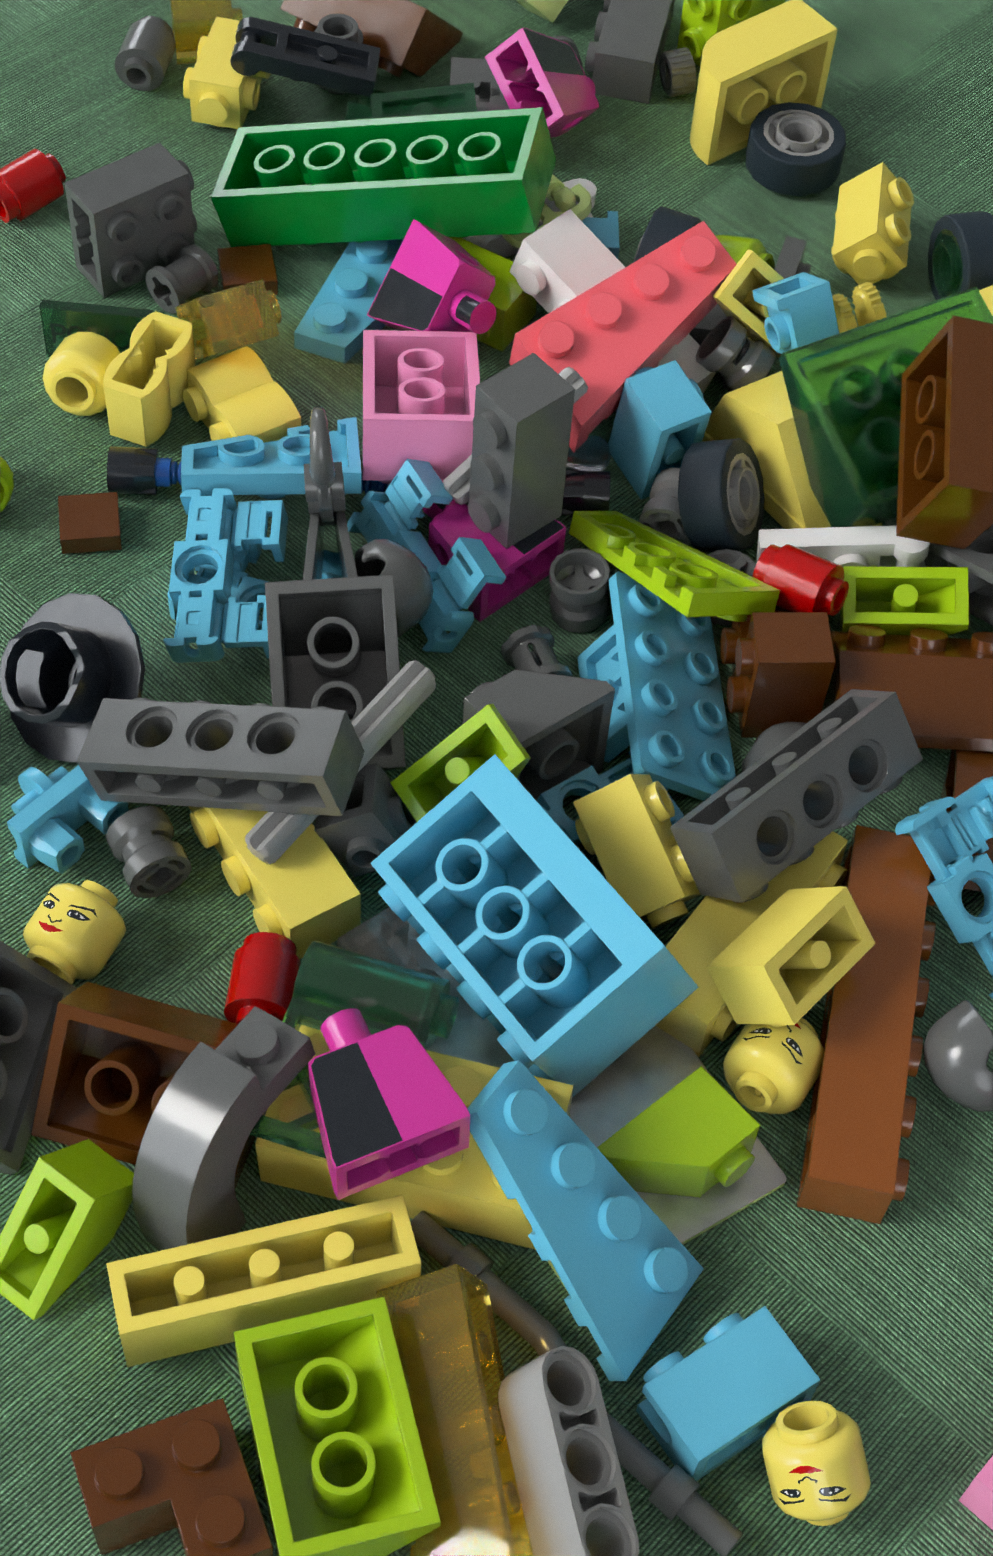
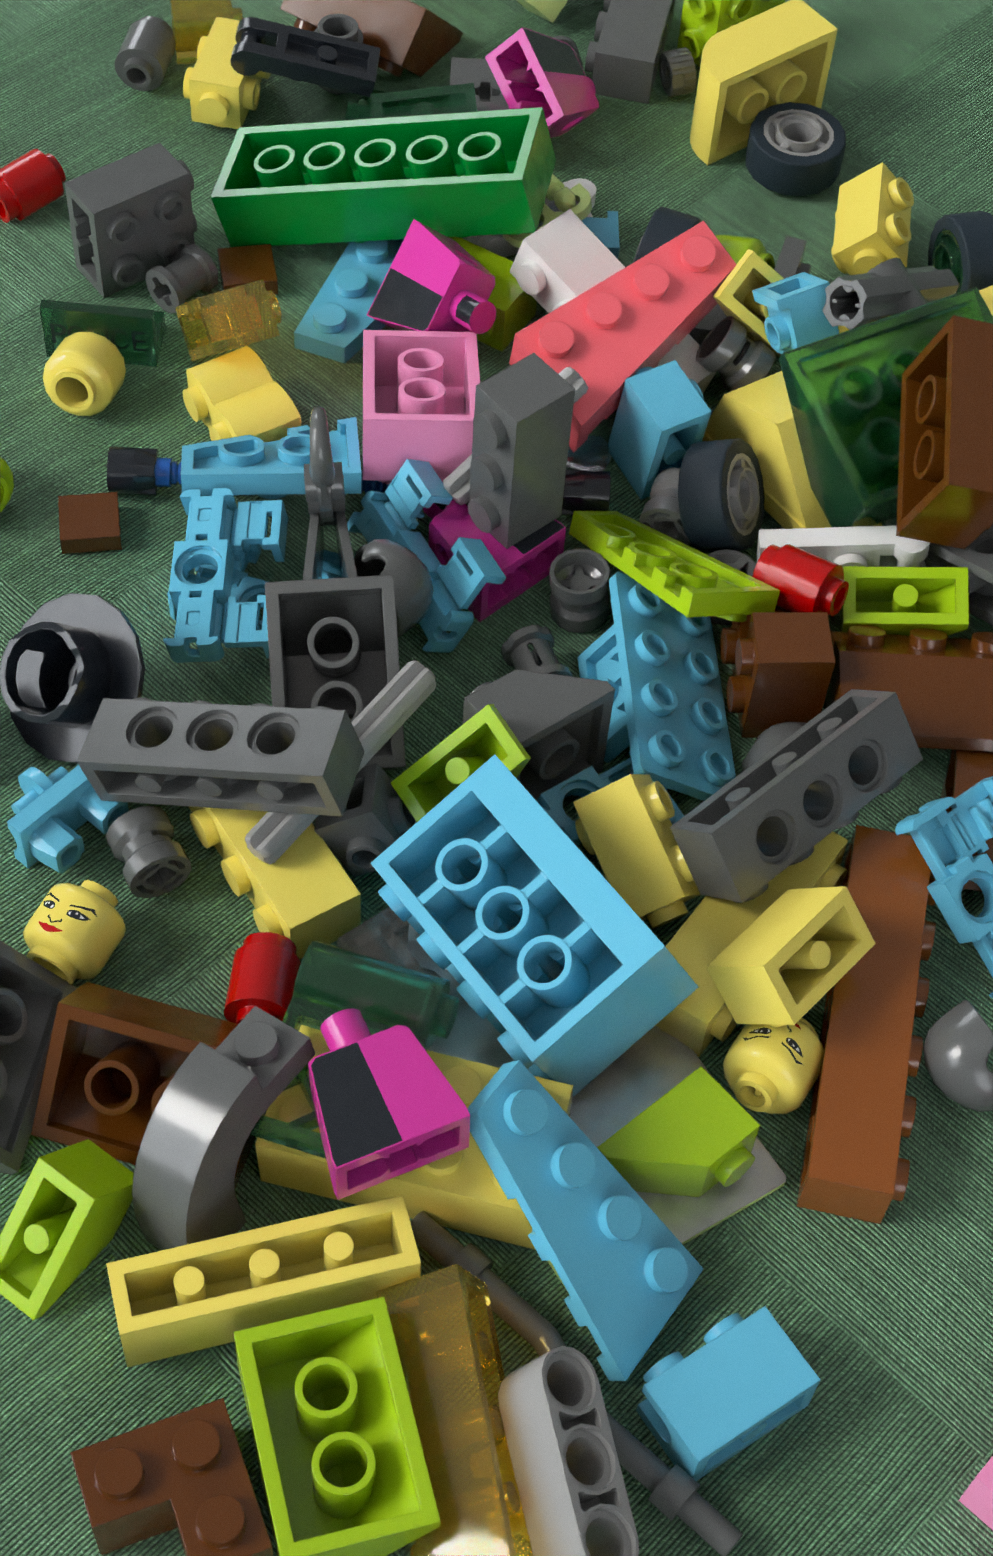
(149, 378): light yellow brick -> none
(816, 1463): light yellow head -> none
(884, 292): none -> dark grey piece

